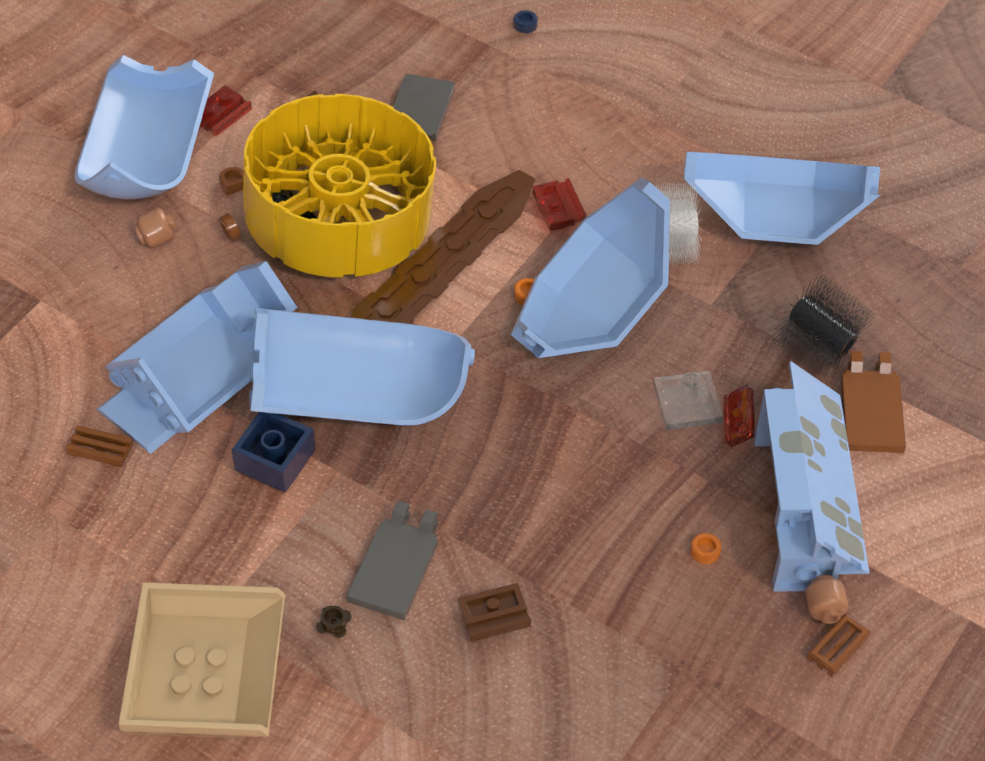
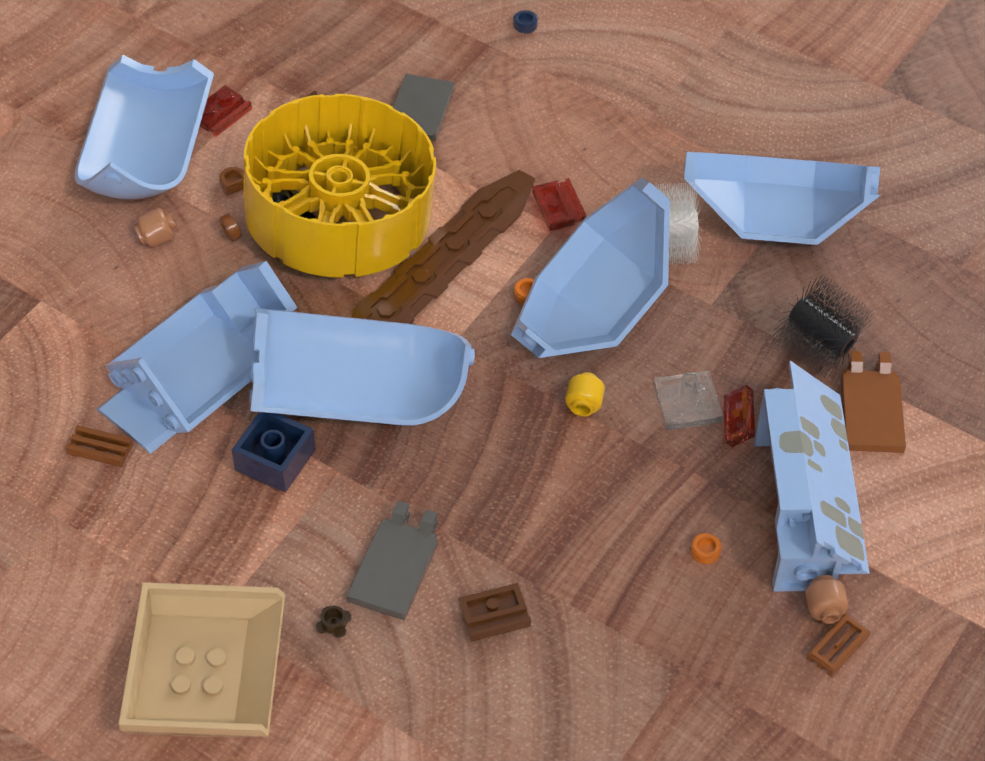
(584, 394): none -> yellow head

